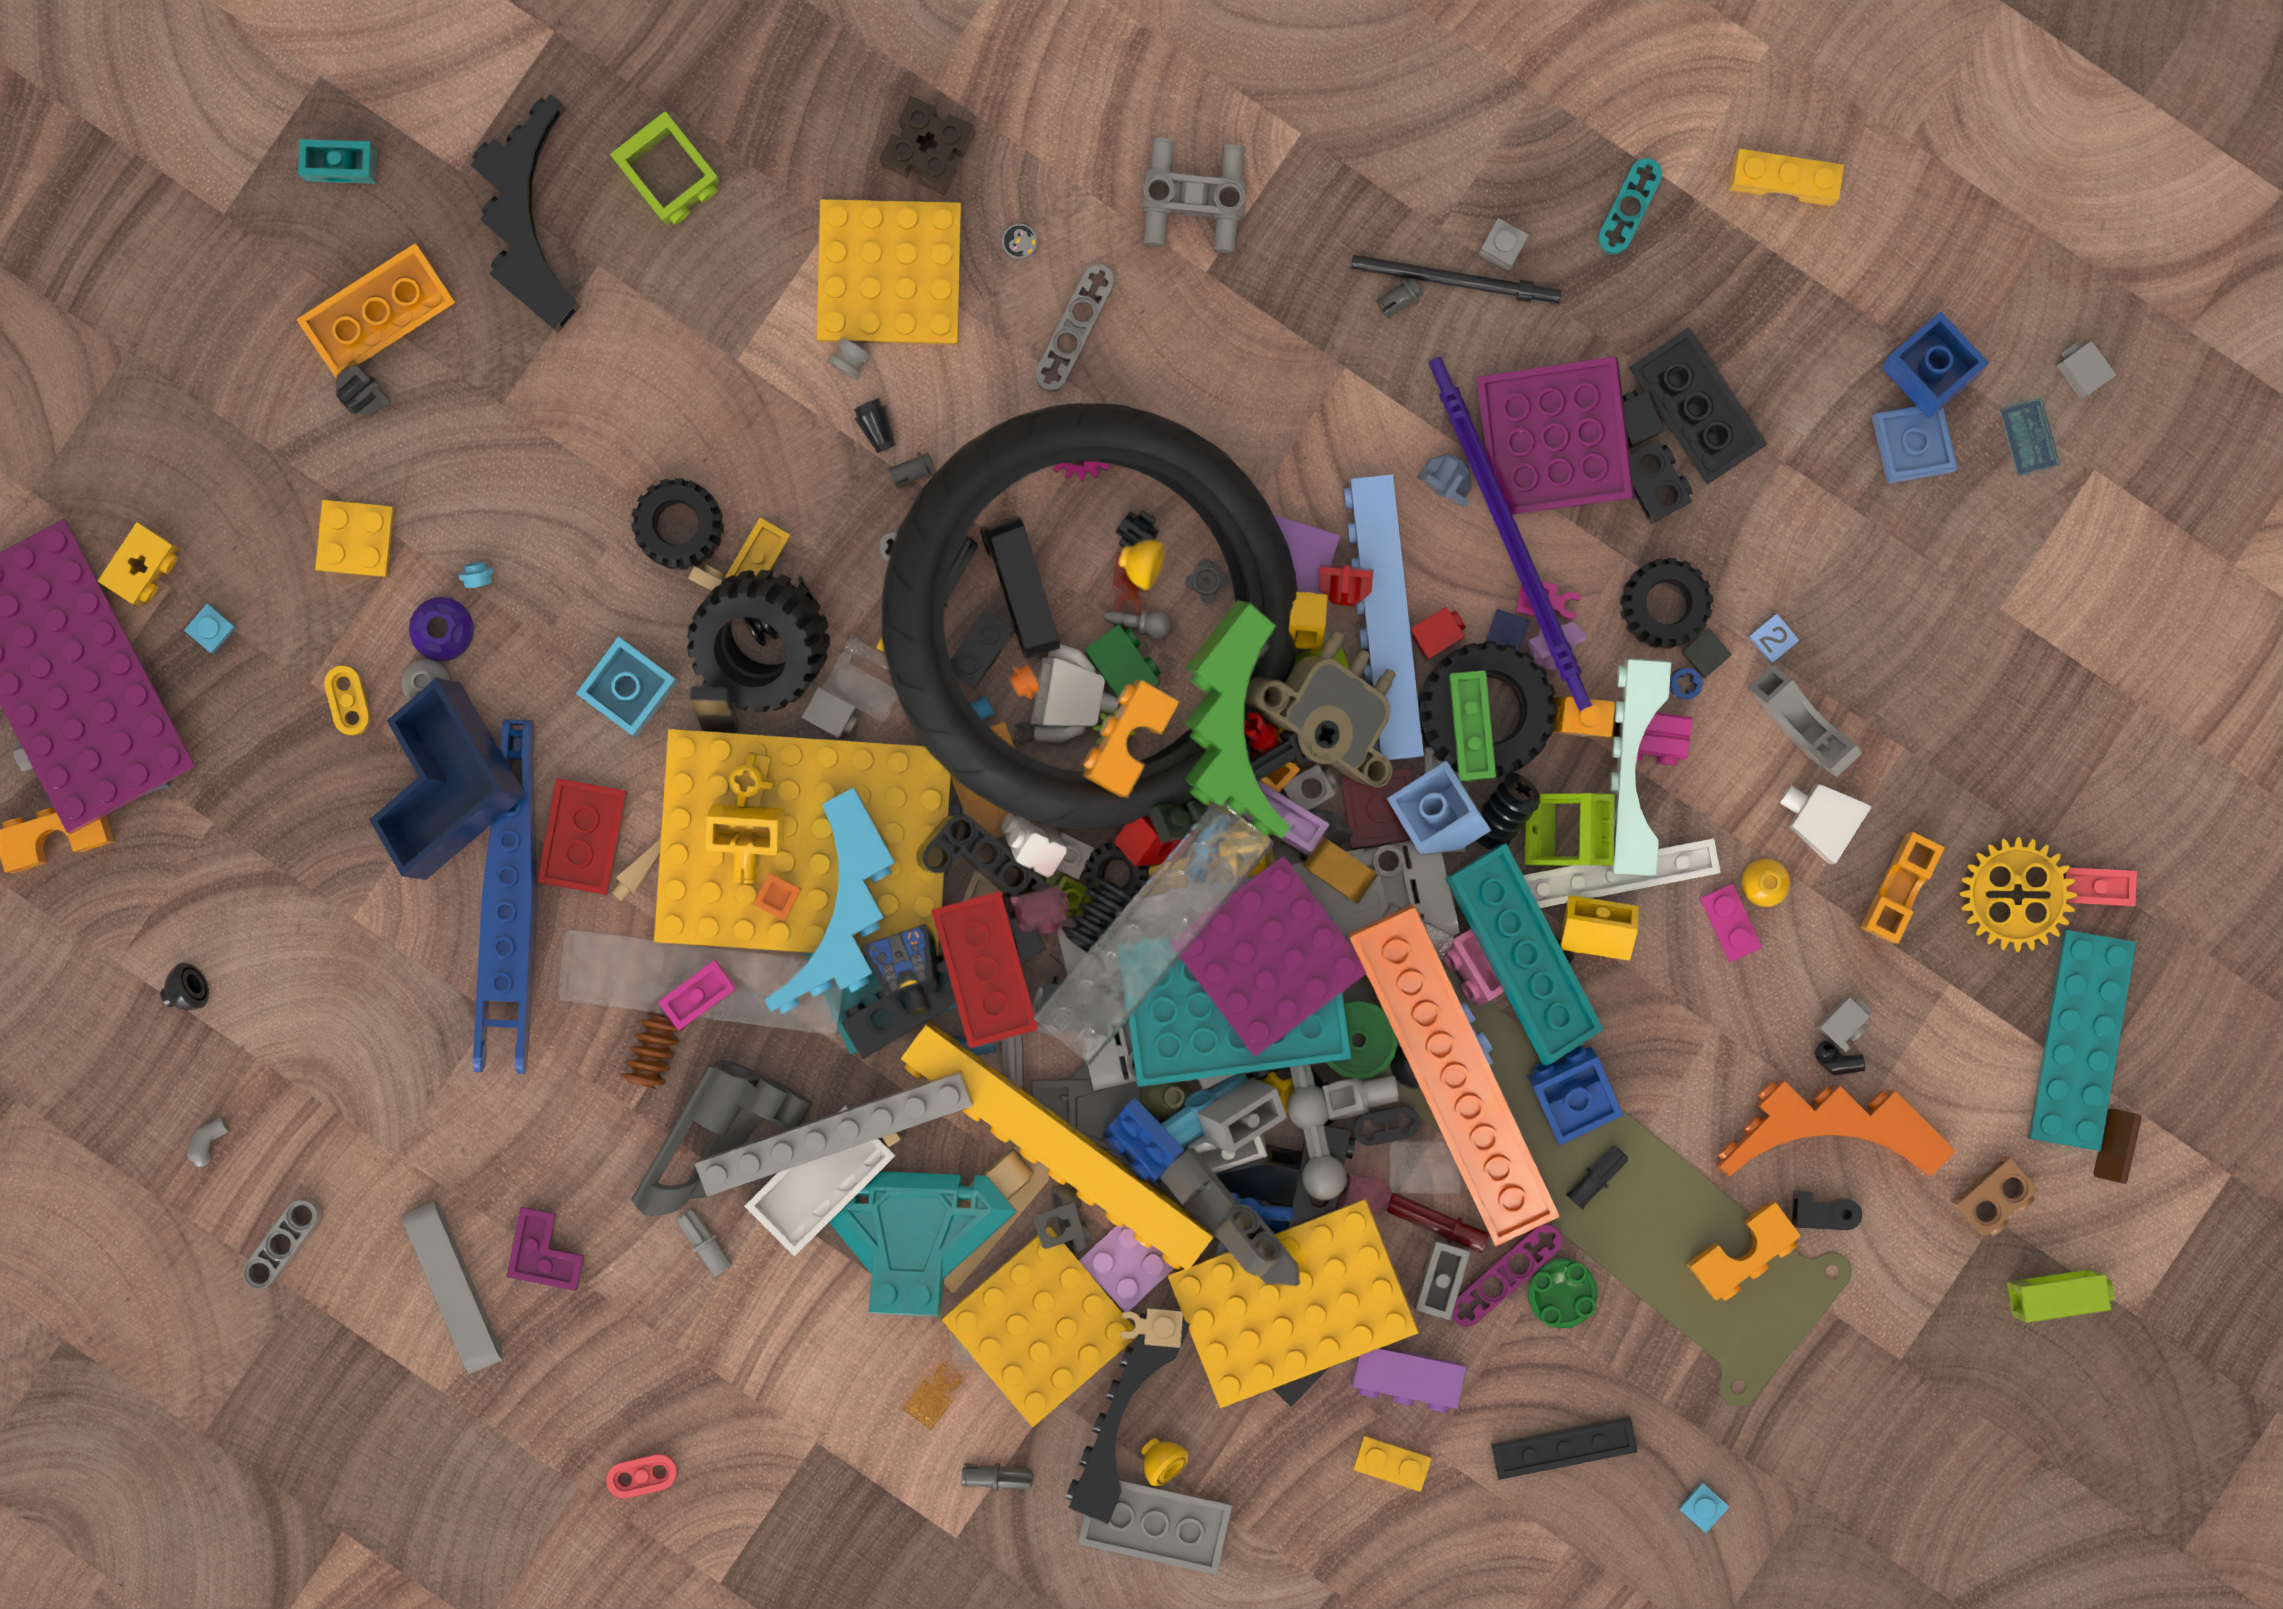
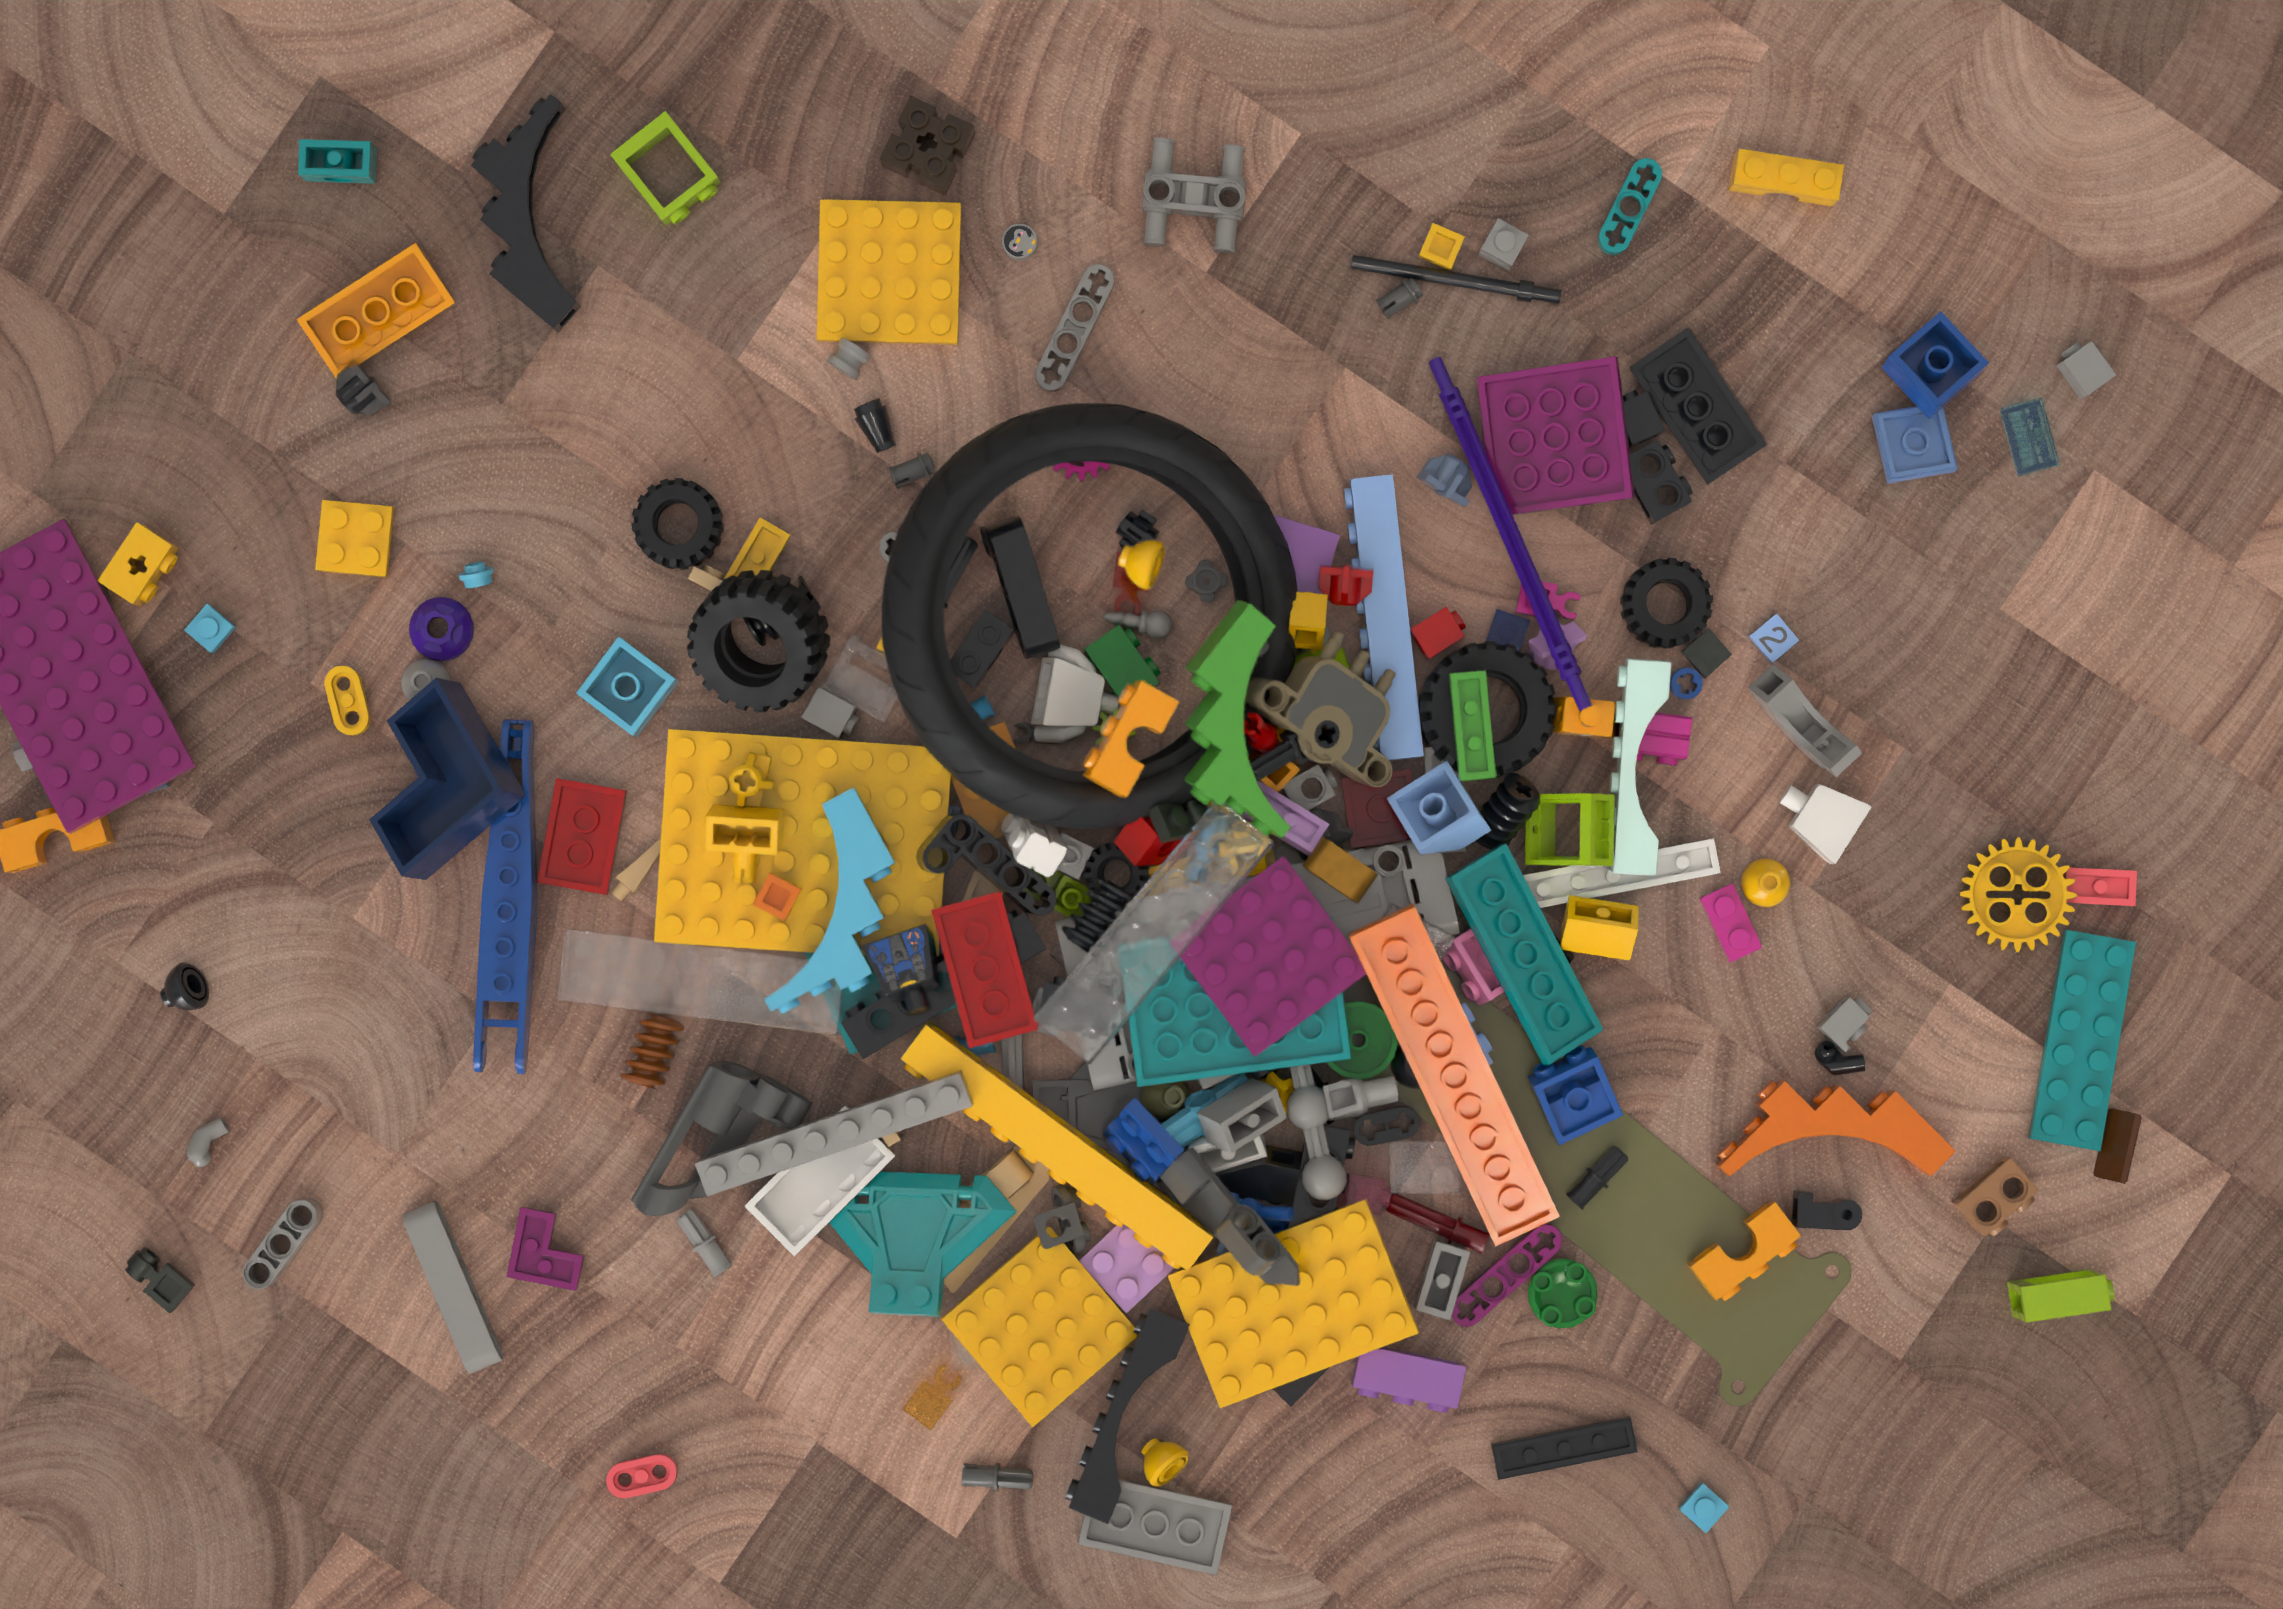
(166, 1287): none -> pearl dark grey plate
(697, 995): dark pink plate -> none
(714, 709): black tile -> none
(1024, 682): orange plate -> none
(1040, 909): clear pink brick -> none
(1160, 1327): tan plate -> none
(1392, 1463): yellow plate -> none
(1441, 246): none -> yellow plate
(1902, 882): light orange arch -> none

